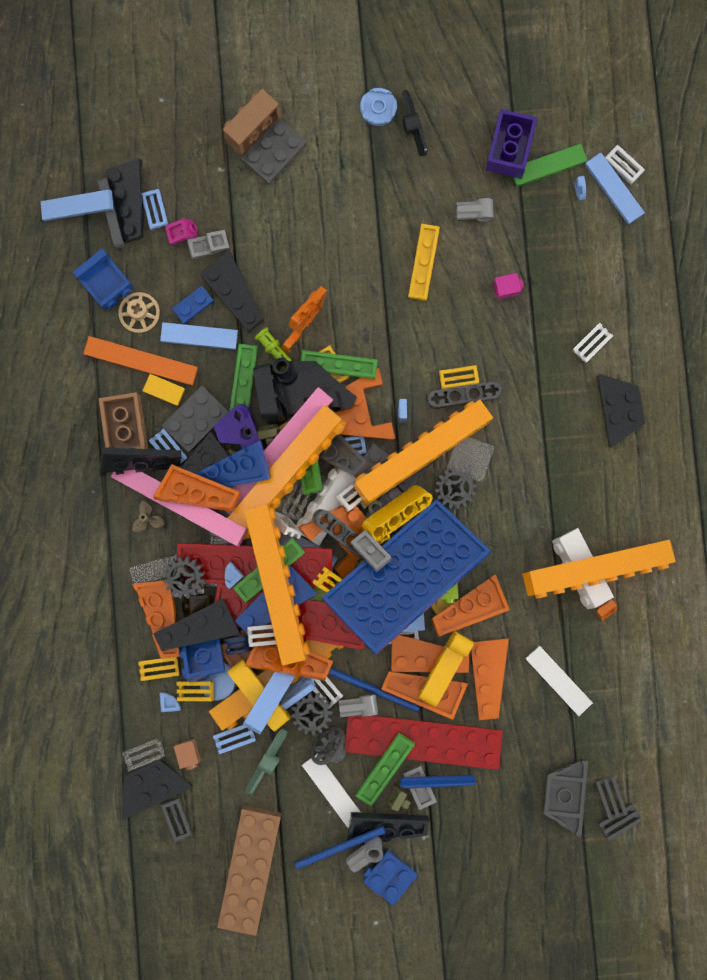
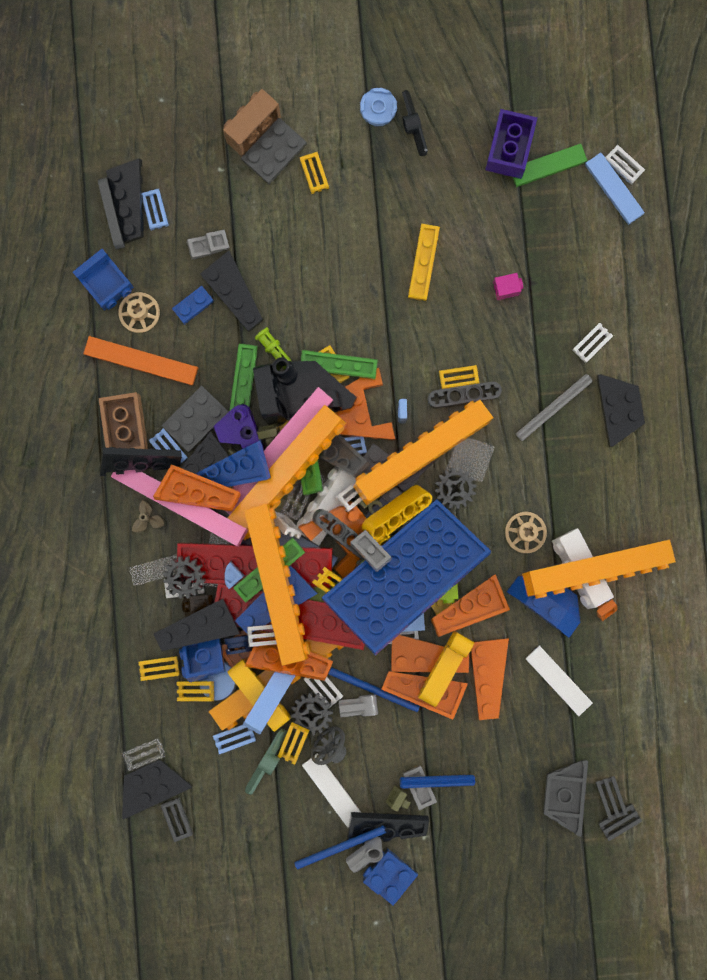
(77, 205): light blue tile -> none
(159, 609): orange wing -> none
(164, 390): yellow tile -> none
(169, 703): light blue tile -> none
(181, 230): dark pink bracket -> none
(187, 754): nougat brick -> none
(199, 336): light blue tile -> none
(249, 870): medium nougat brick -> none
(288, 756): none -> yellow tile
(297, 691): light blue tile -> none
(304, 317): orange wing -> none
(318, 187): none -> yellow tile
(385, 769): bright green tile -> none
(432, 740): red plate -> none
(480, 210): light grey piece -> none
(526, 532): none -> tan wheel
(555, 406): none -> light grey axle
(558, 609): none -> blue wedge
(580, 188): light blue tile -> none

